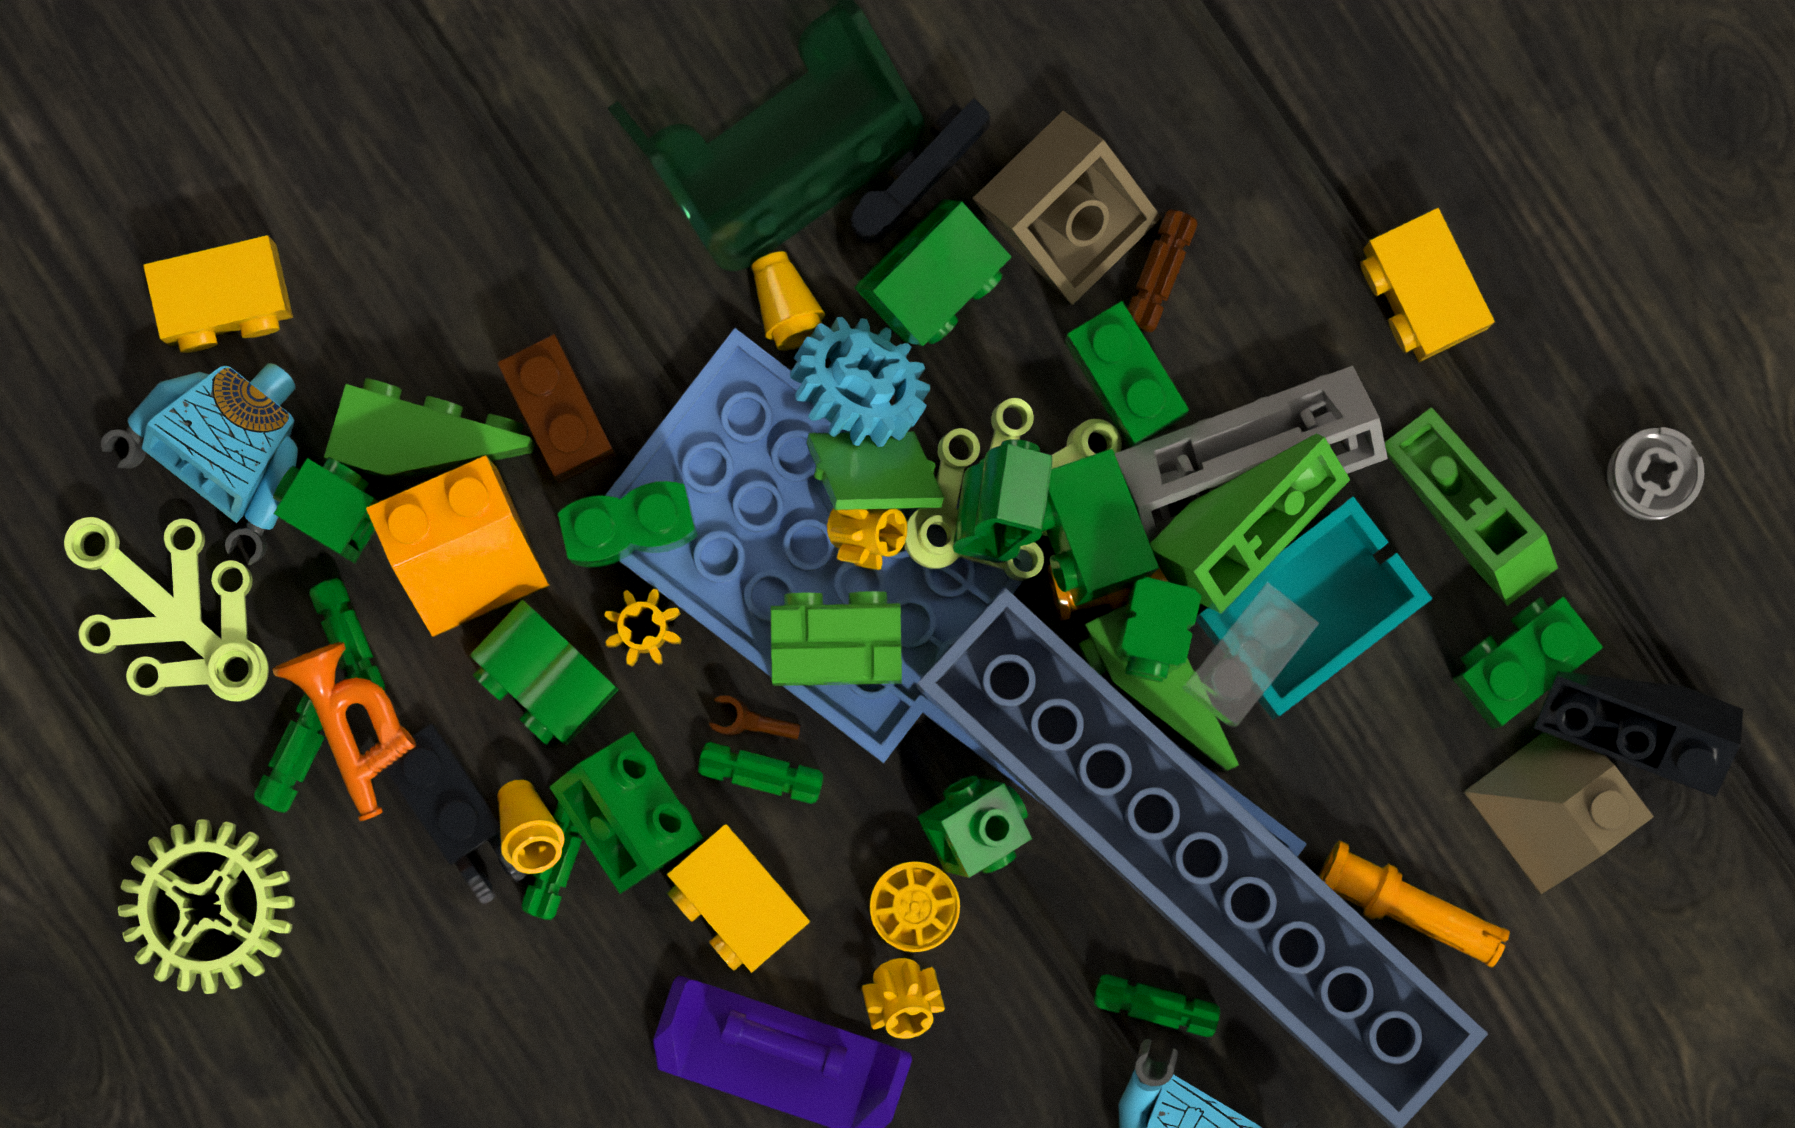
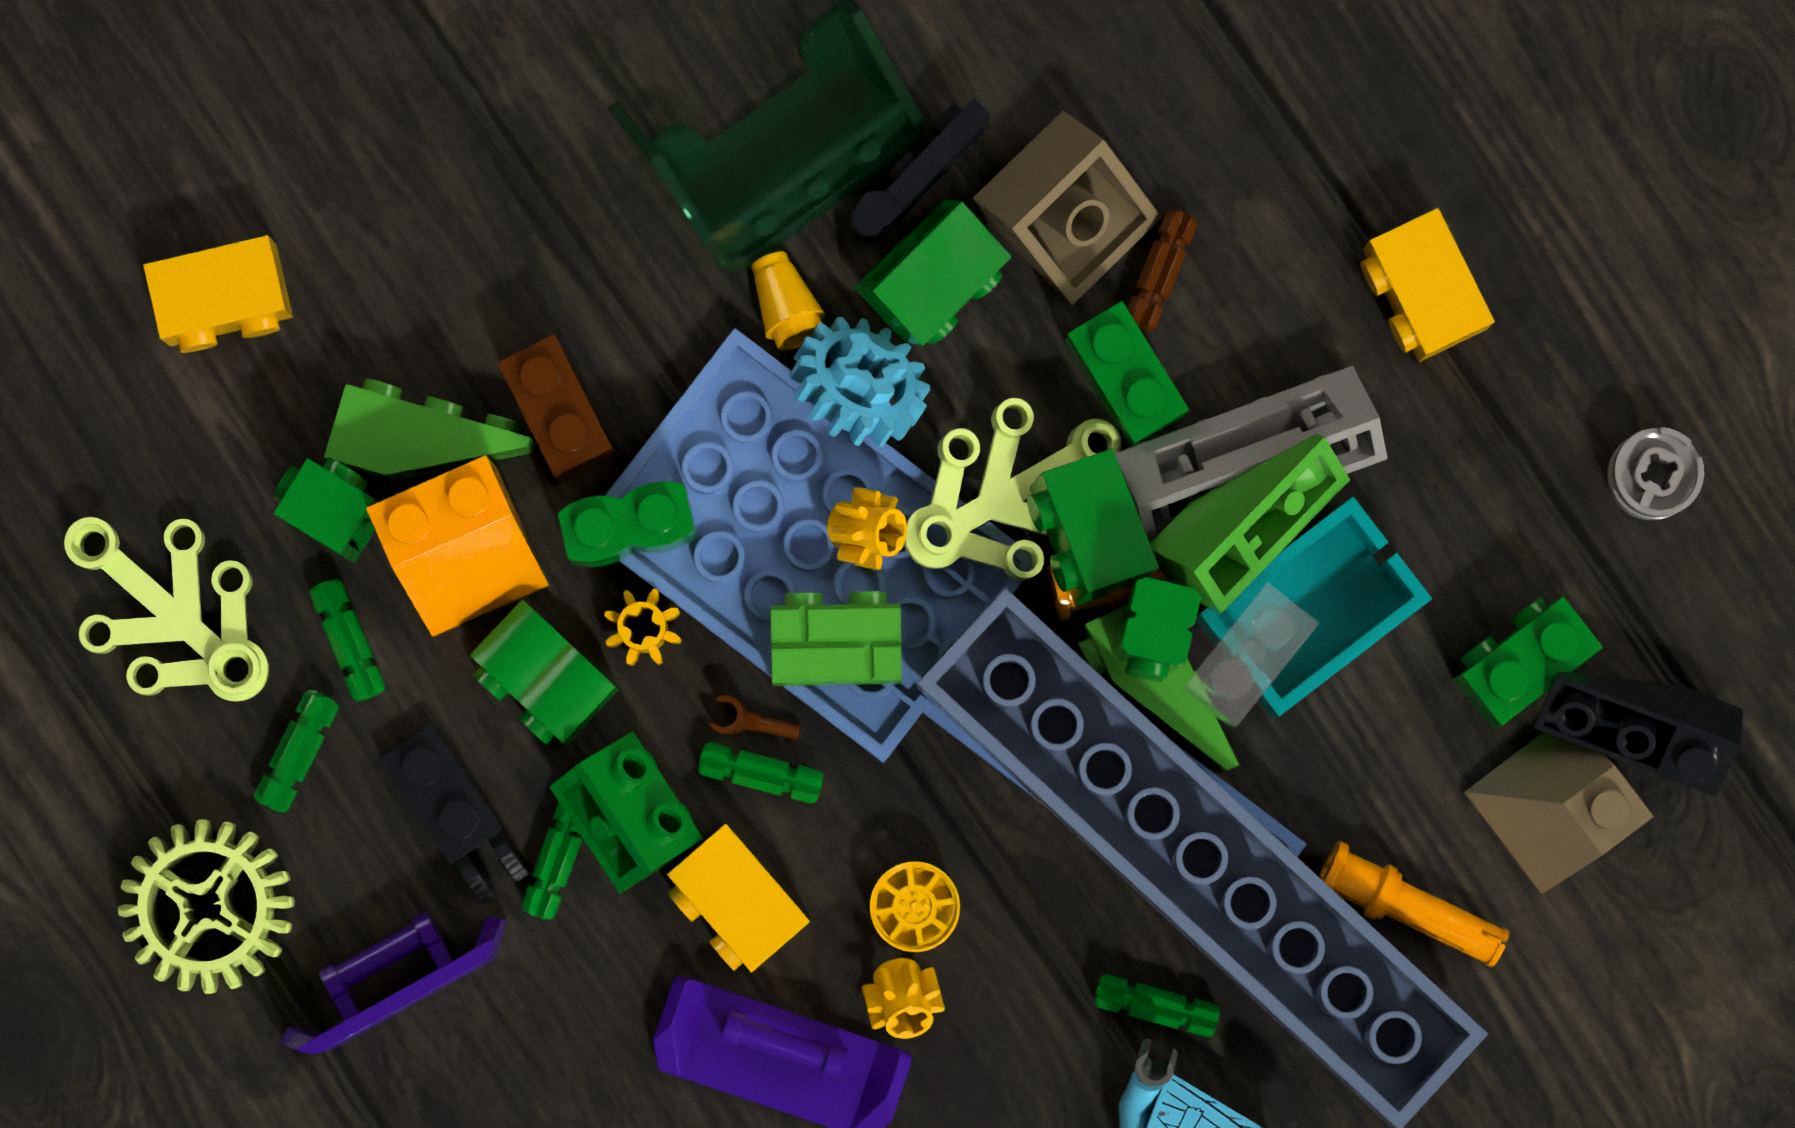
(220, 440): medium azure torso -> none
(316, 676): orange piece -> none
(378, 957): none -> dark purple piece
(527, 829): yellow cone -> none
(874, 475): bright green piece -> none
(976, 826): green brick -> none
(1003, 502): green brick -> none
(1472, 507): bright green slope -> none

